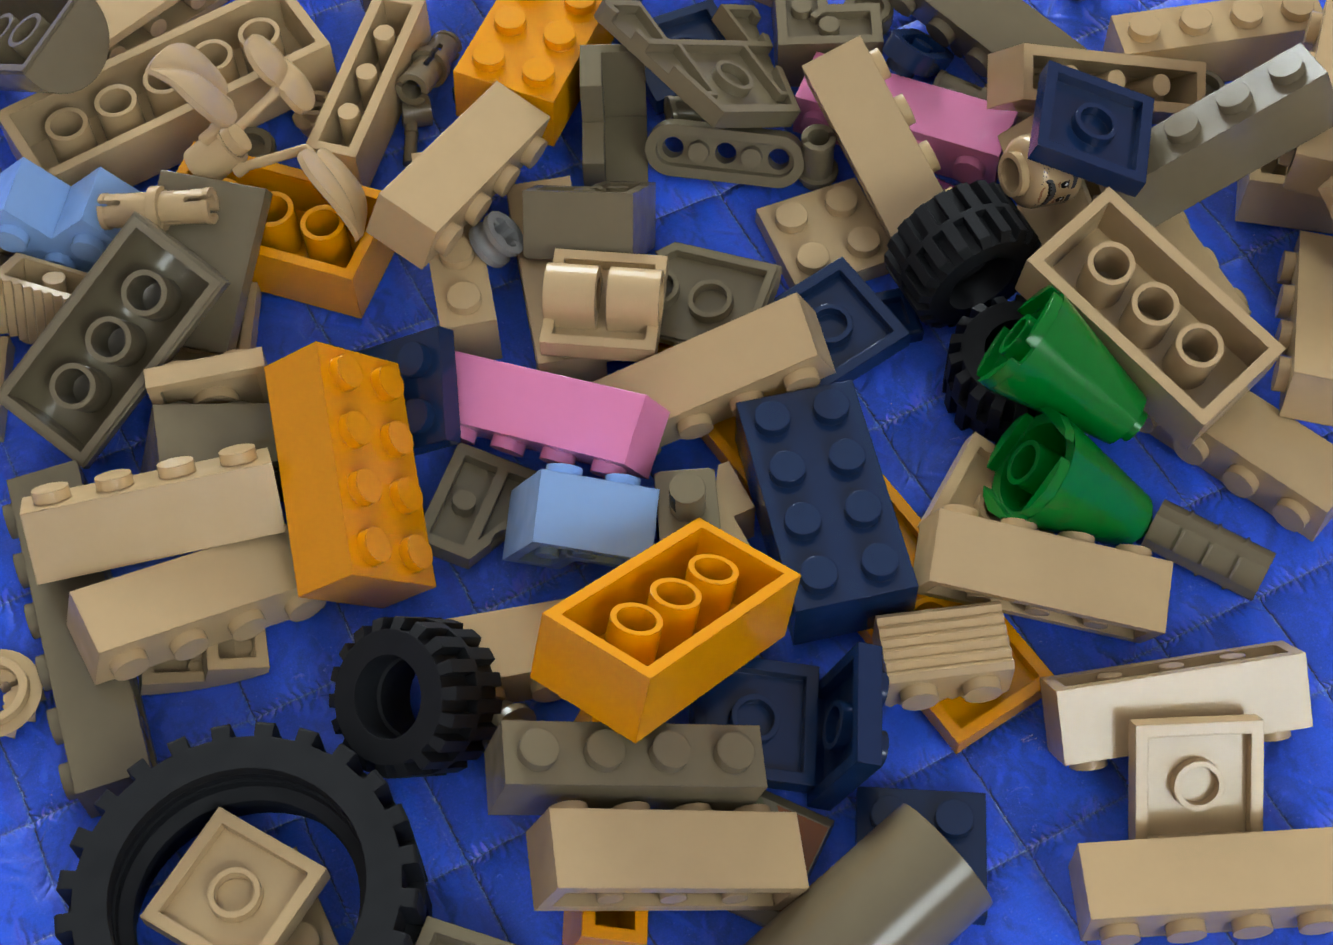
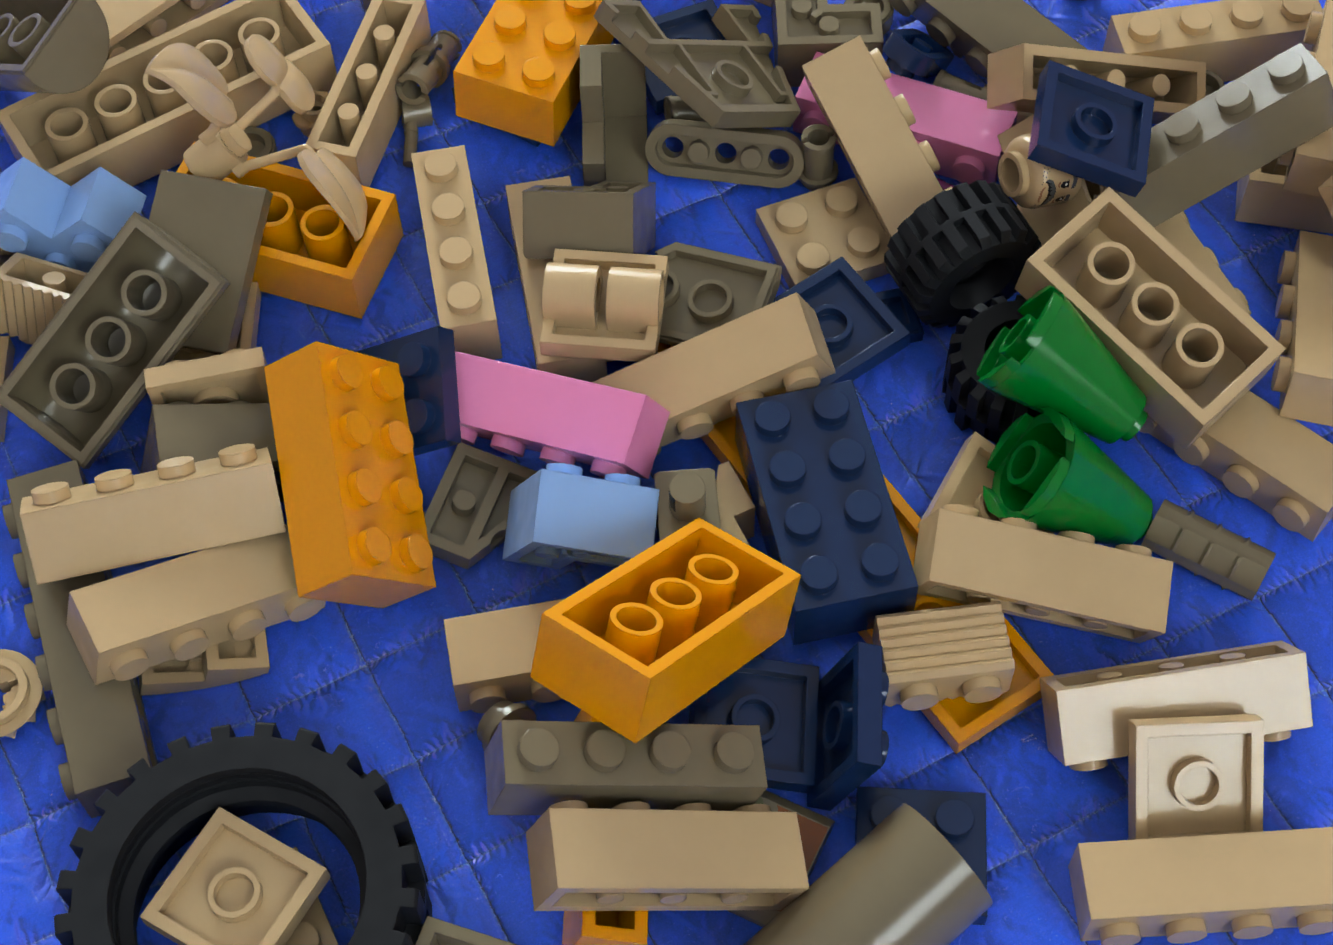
(159, 207): tan pin -> none
(454, 689): black tyre -> none
(458, 176): tan brick -> none
(496, 239): light grey bush -> none

